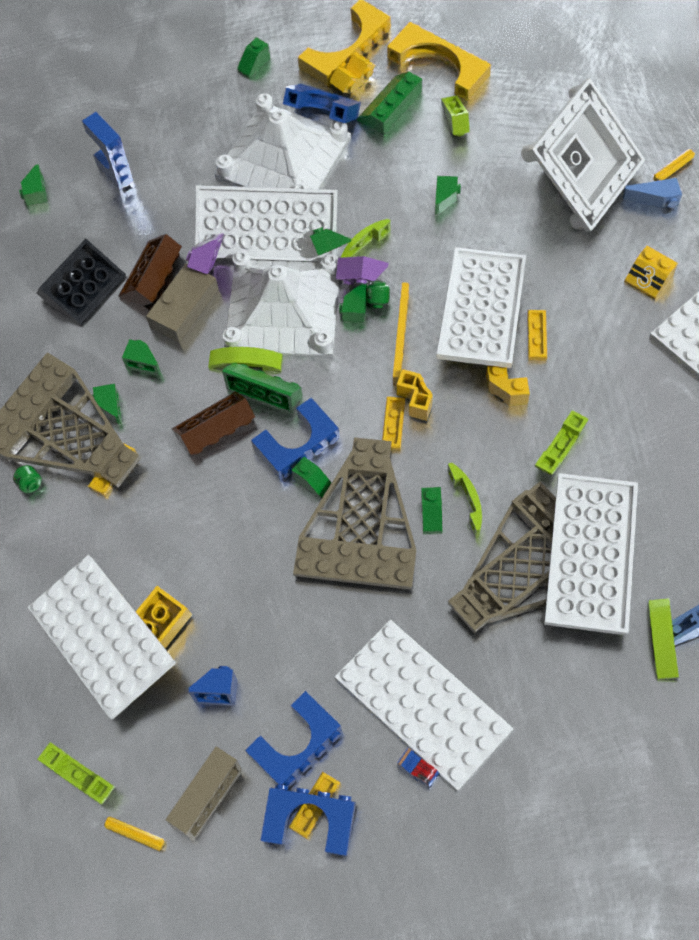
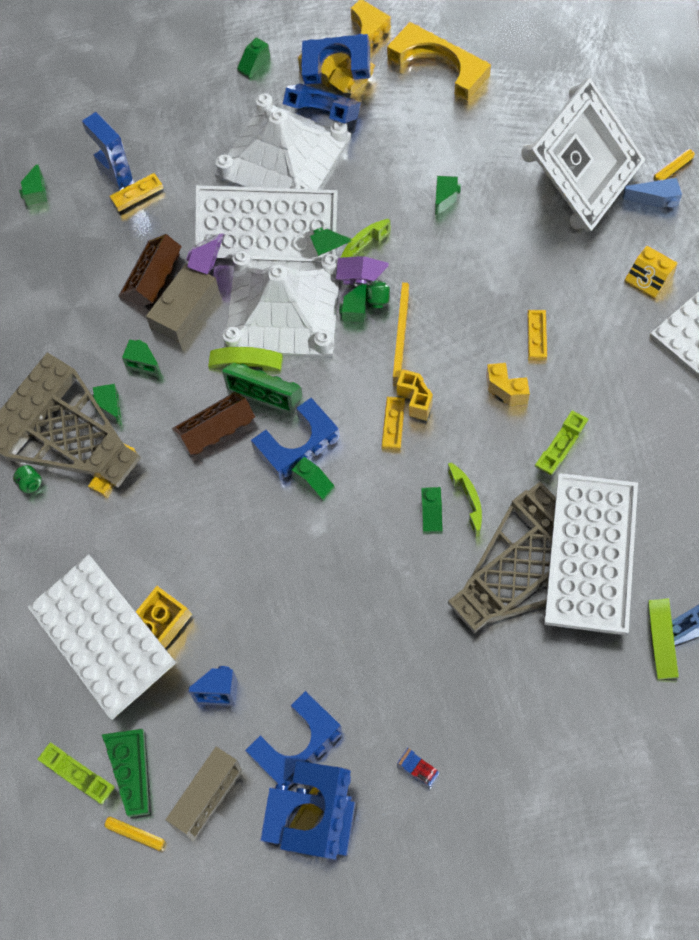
(81, 282): black slope -> none
(128, 760): none -> green wing
(136, 192): none -> yellow plate
(317, 50): none -> blue arch
(324, 838): none -> blue arch
(352, 560): dark tan wing -> none
(392, 102): green slope -> none
(424, 704): white plate -> none
(456, 115): lime slope -> none
(482, 308): white plate -> none

